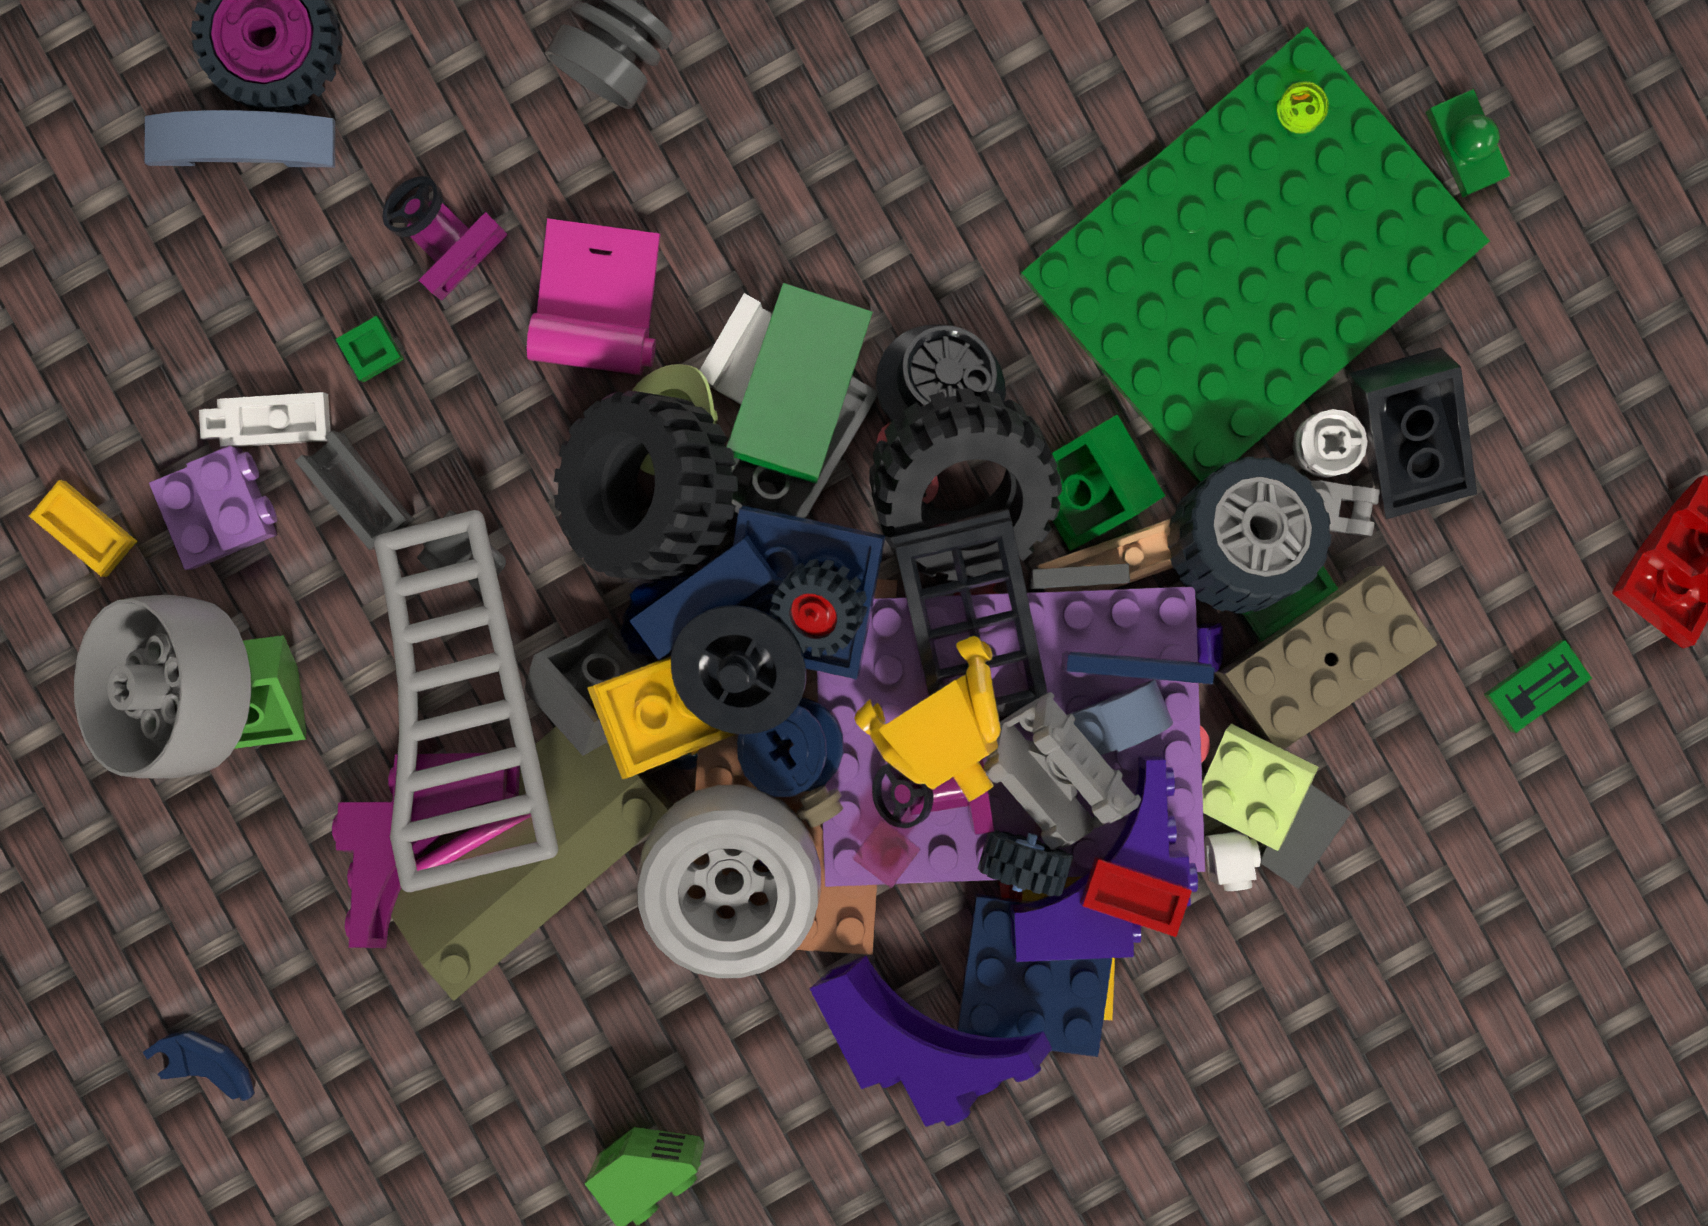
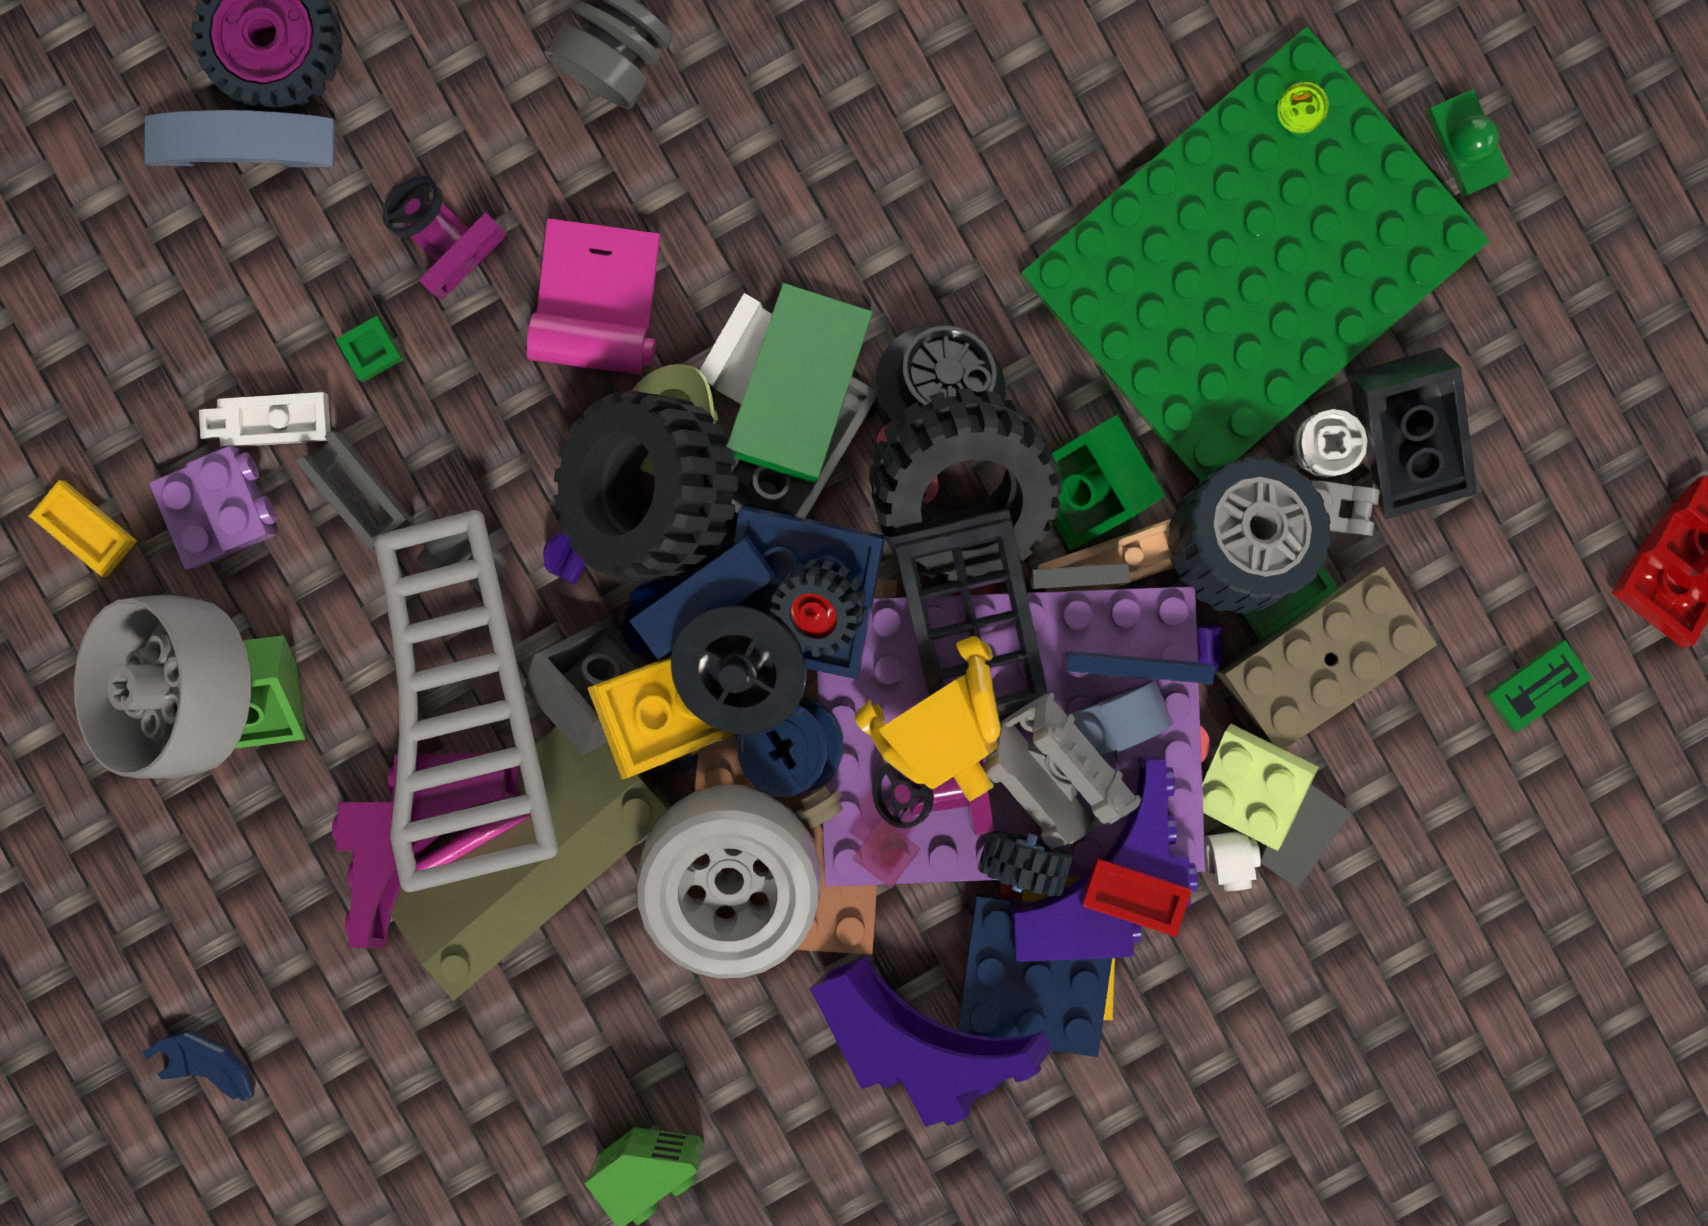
(562, 559): none -> dark purple plate

